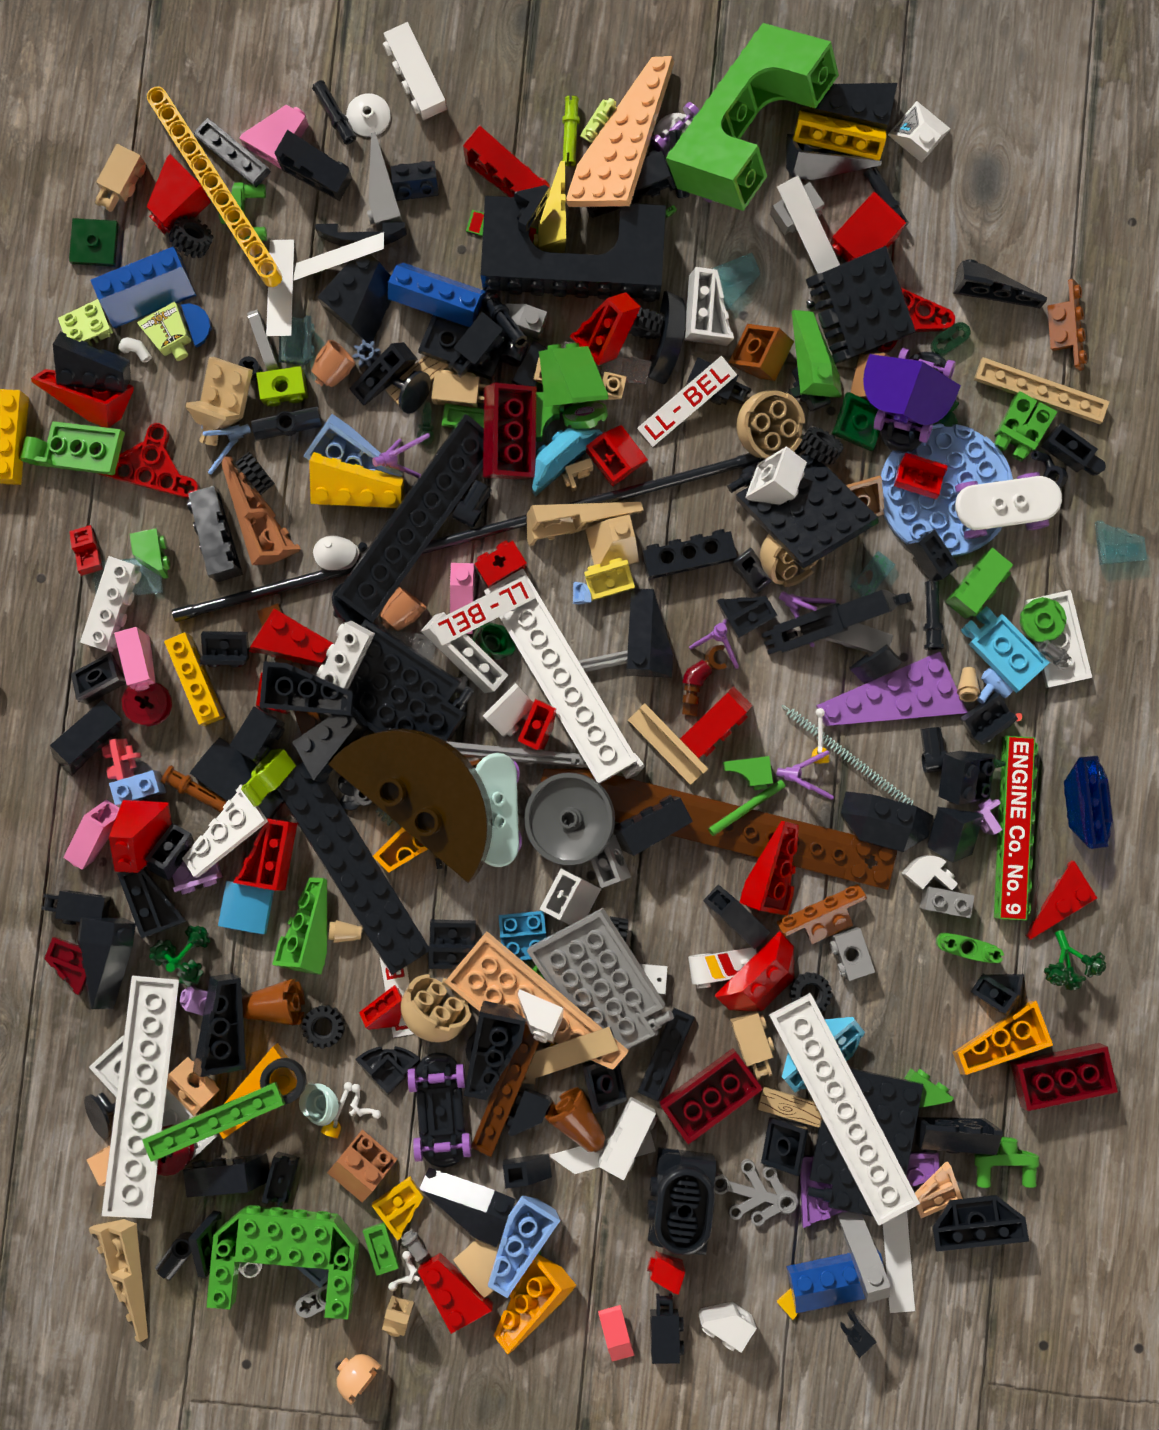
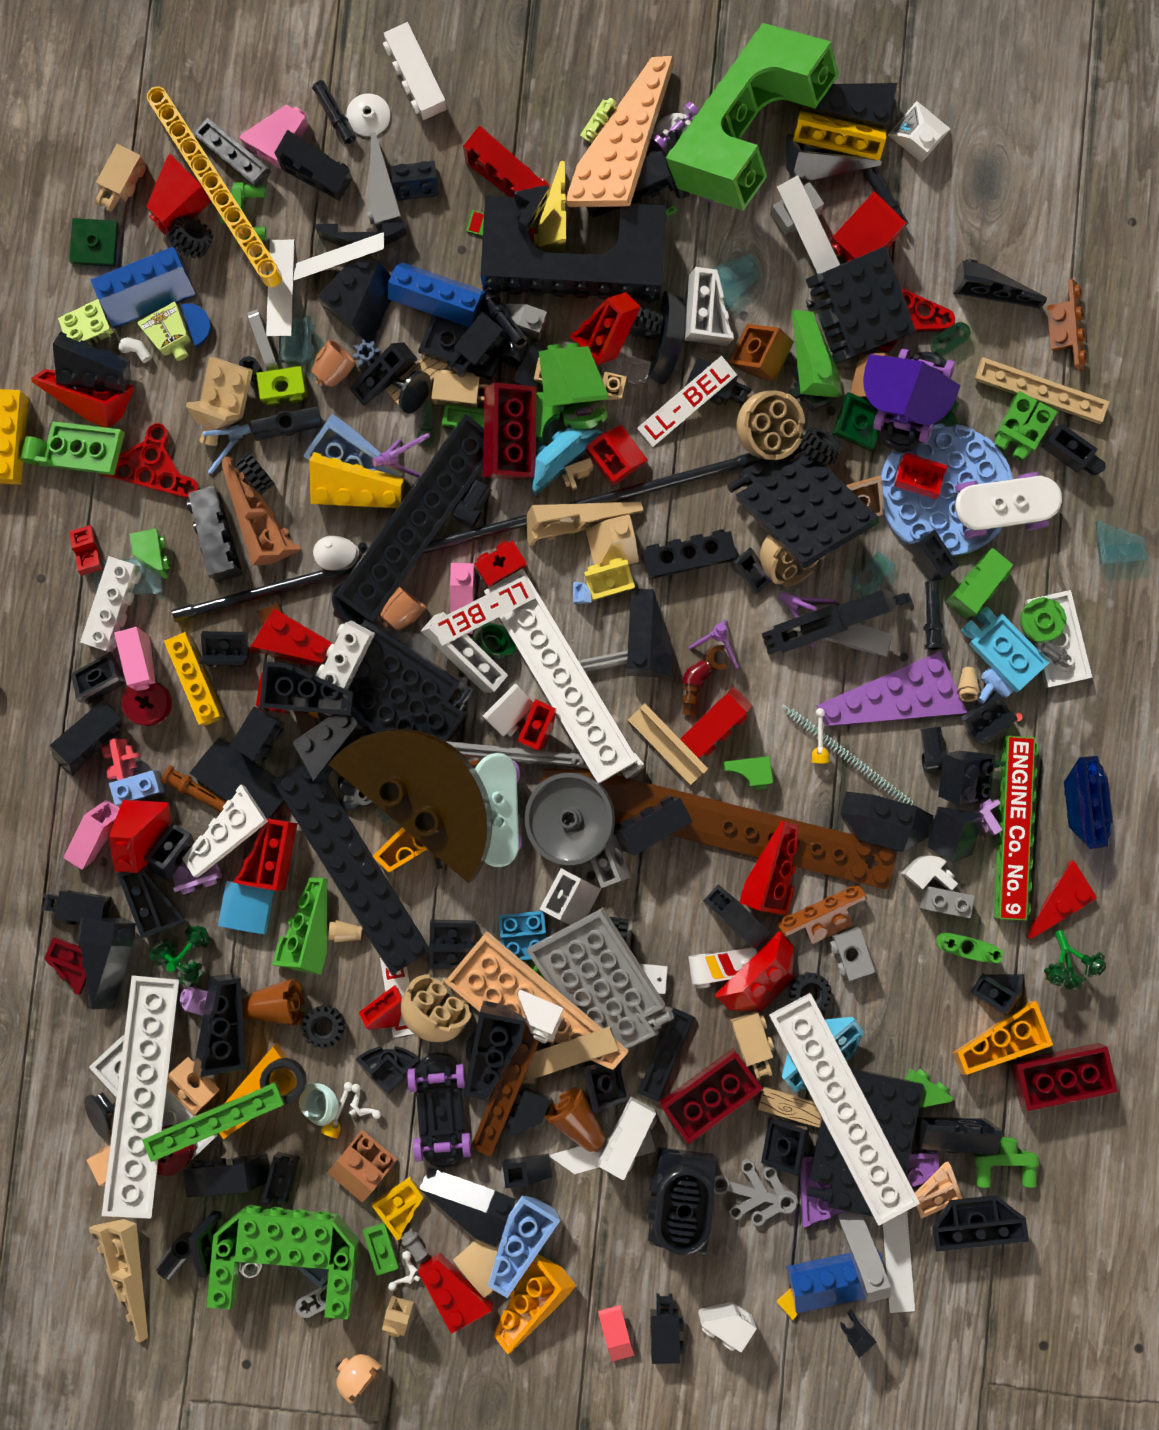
(268, 775): lime piece -> none
(570, 123): lime pin -> none
(666, 1271): red slope -> none
(746, 613): black wing -> none
(748, 806): bright green piece -> none
(777, 478): white slope -> none
(794, 774): medium lavender plant -> none
(875, 666): black slope -> none
(1051, 470): black plate -> none

